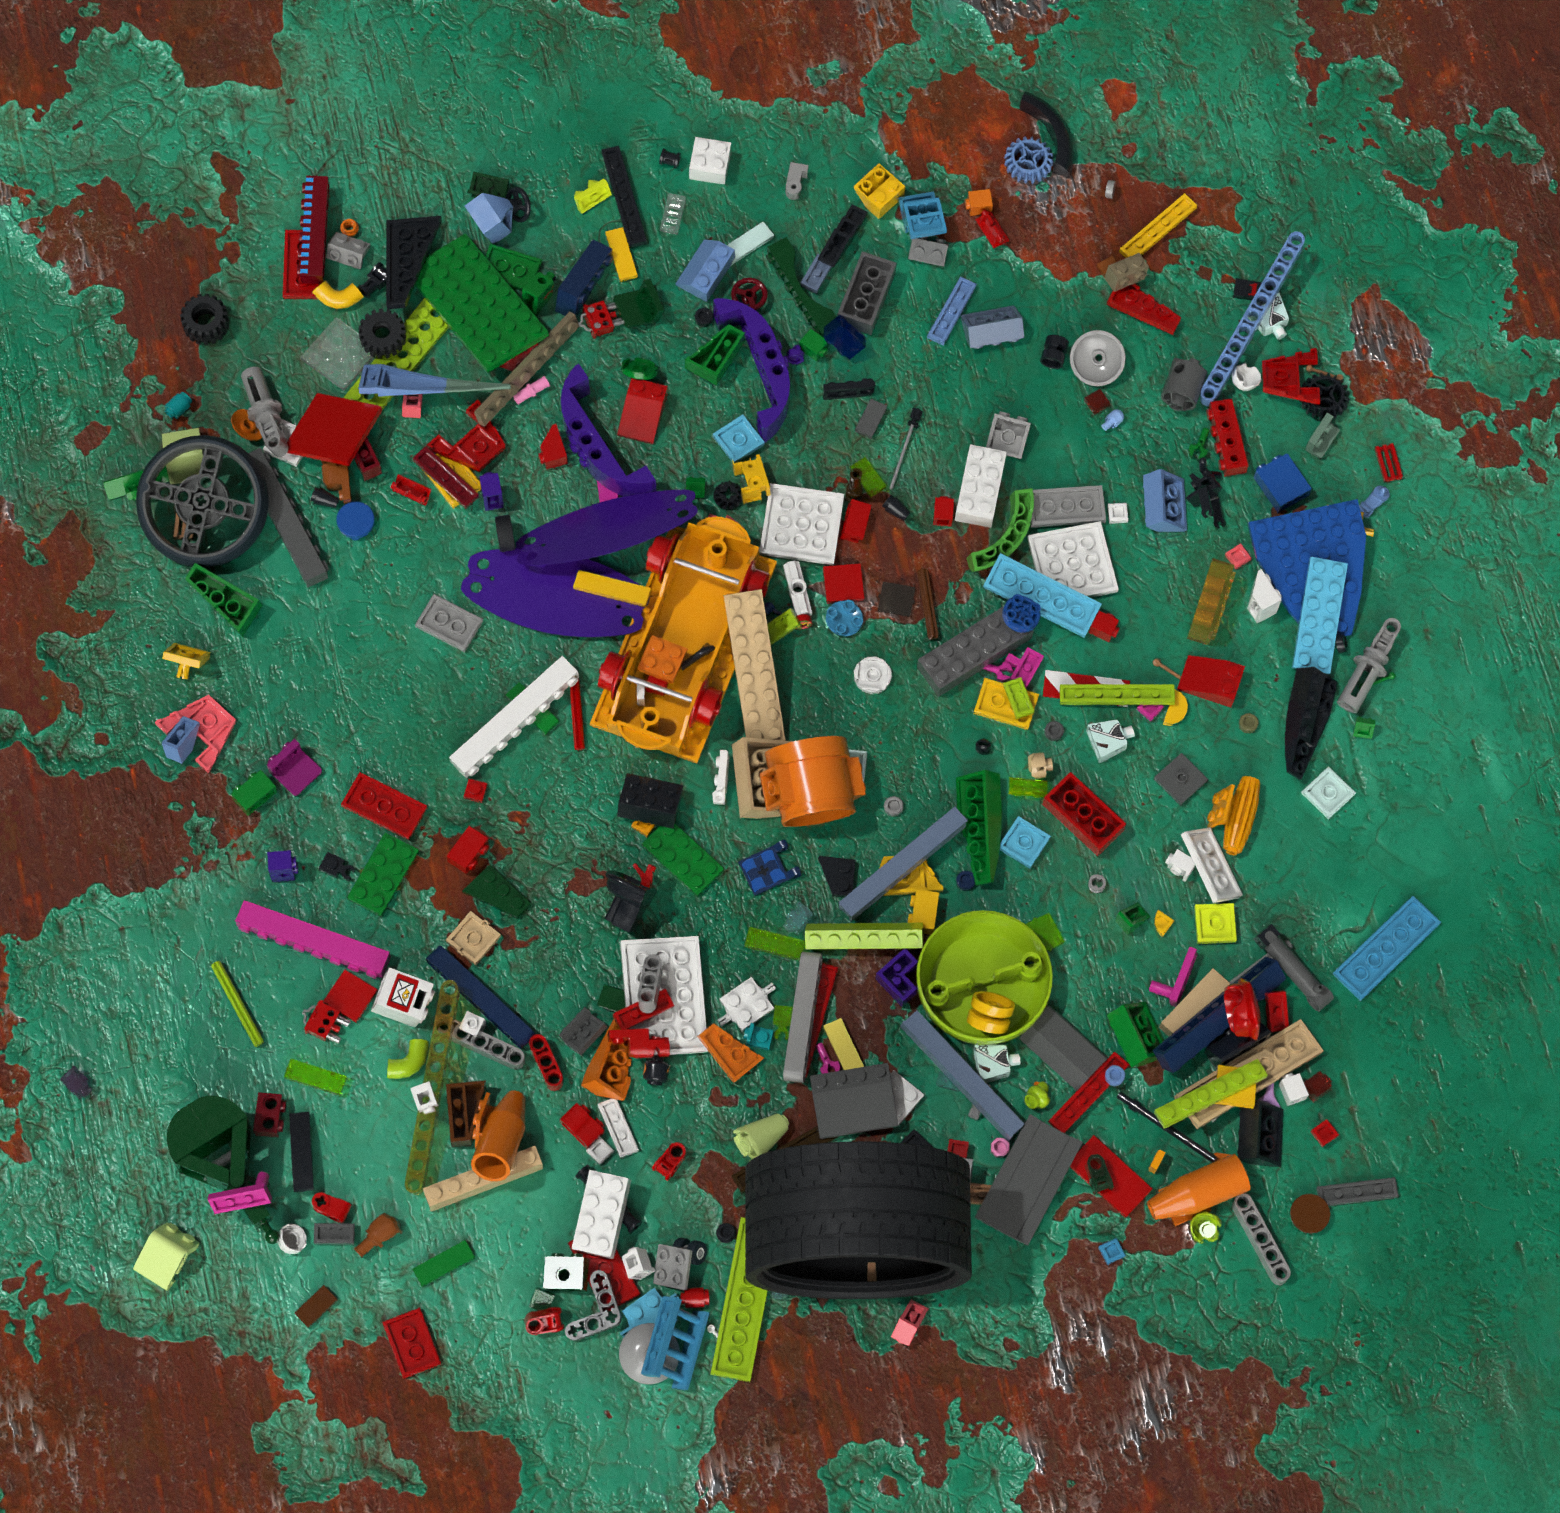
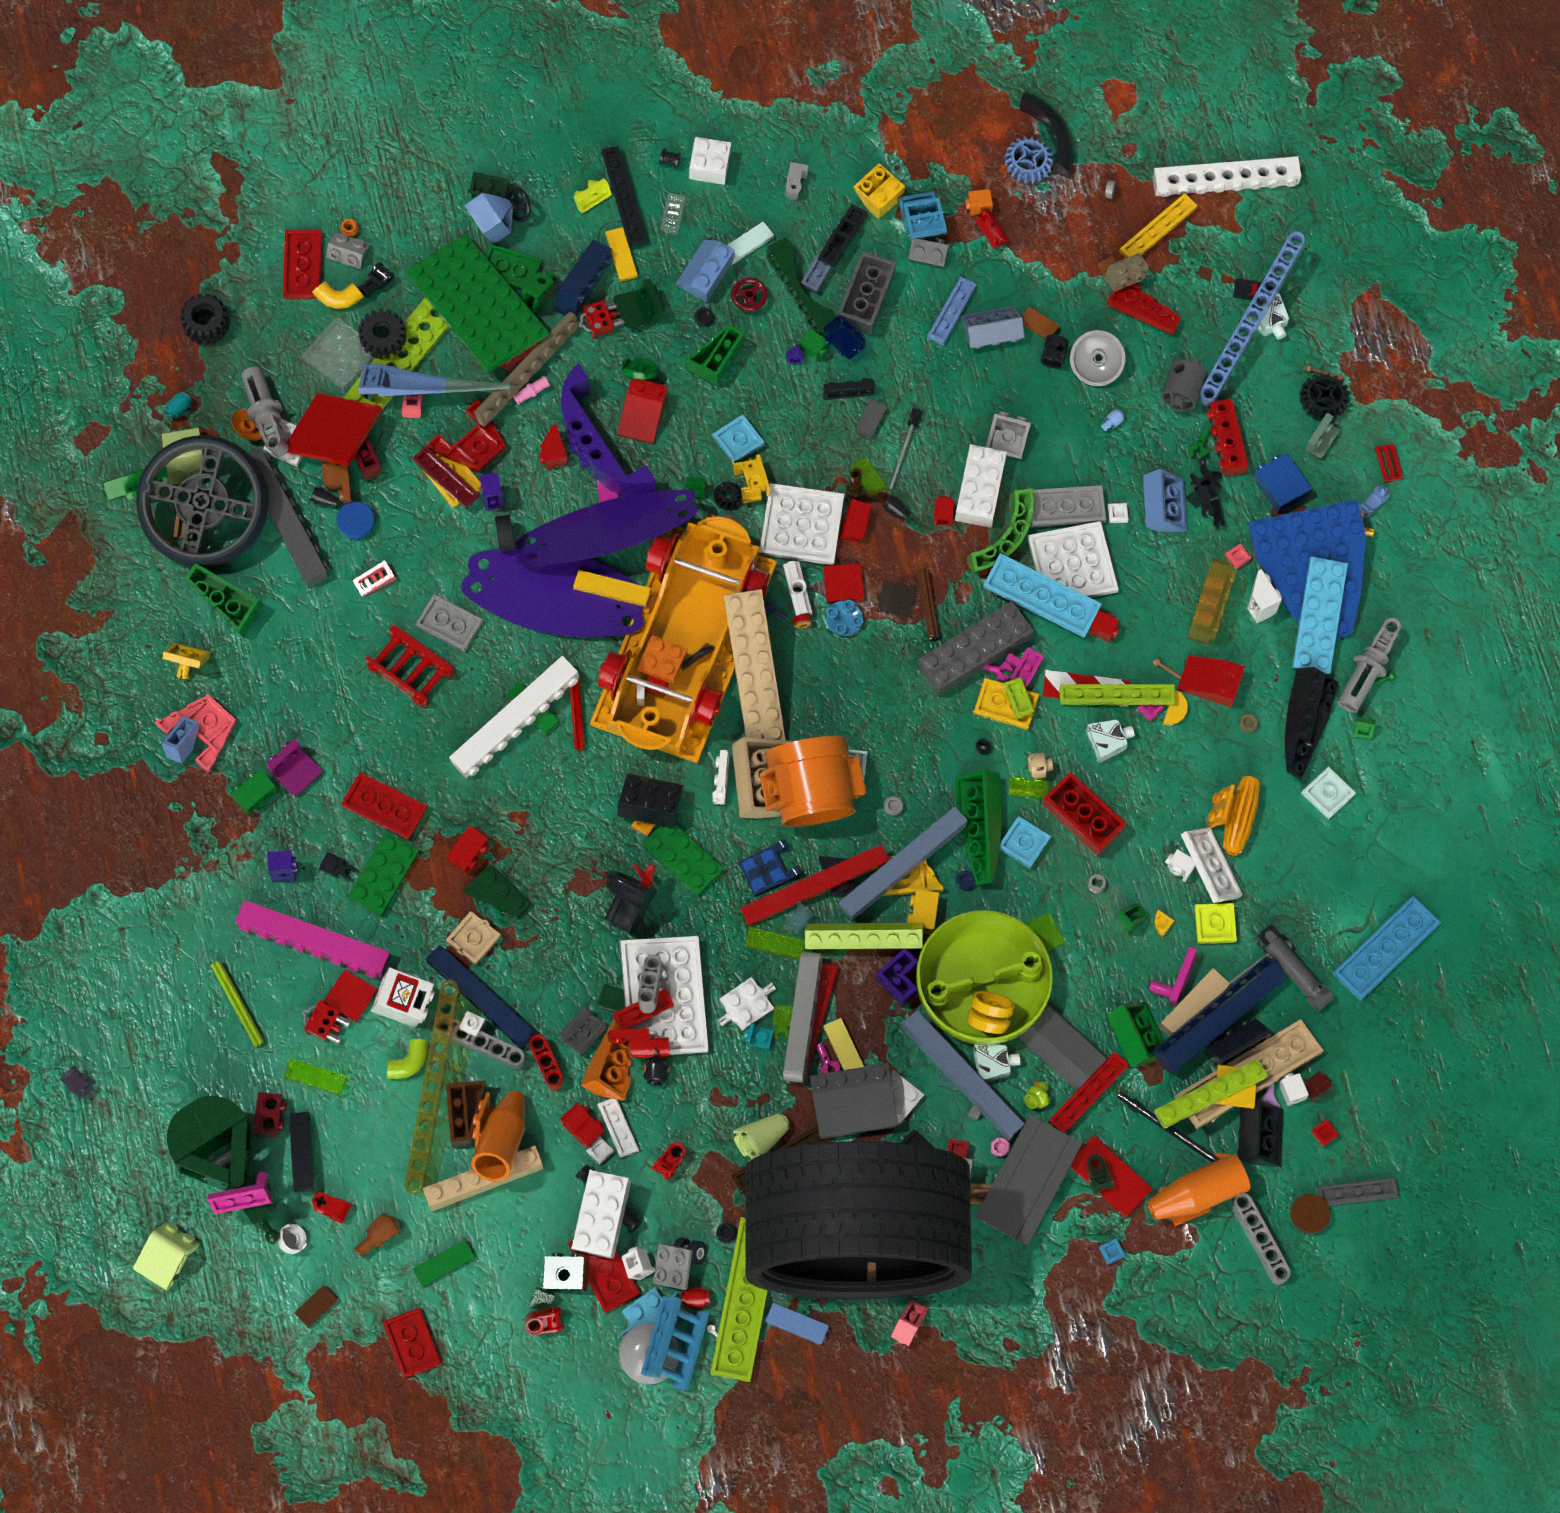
(314, 229): dark red brick -> none
(334, 1233): dark grey plate -> none
(371, 573): none -> slope
(406, 251): black wing -> none
(411, 489): red hinge -> none
(412, 648): none -> red fence
(422, 1091): white brick -> none
(475, 790): red plate -> none
(604, 1323): beam -> none
(729, 1053): orange wing -> none
(767, 357): dark purple slope -> none
(782, 625): lime plate -> none
(797, 1324): none -> medium blue tile
(814, 885): none -> red tile
(872, 675): white tile -> none
(1021, 613): blue tile -> none
(1039, 323): none -> dark orange tile
(1054, 731): dark grey tile -> none
(1097, 401): clear red plate -> none
(1114, 1075): medium blue tile -> none
(1156, 1161): light orange tile -> none
(1180, 779): dark grey plate -> none
(1205, 1226): lime hair -> none
(1216, 171): none -> white brick
(1242, 1009): red piece -> none
(1246, 377): white hair -> none
(1276, 1010): red plate -> none
(1281, 377): red wing -> none
(1341, 643): black tile -> none

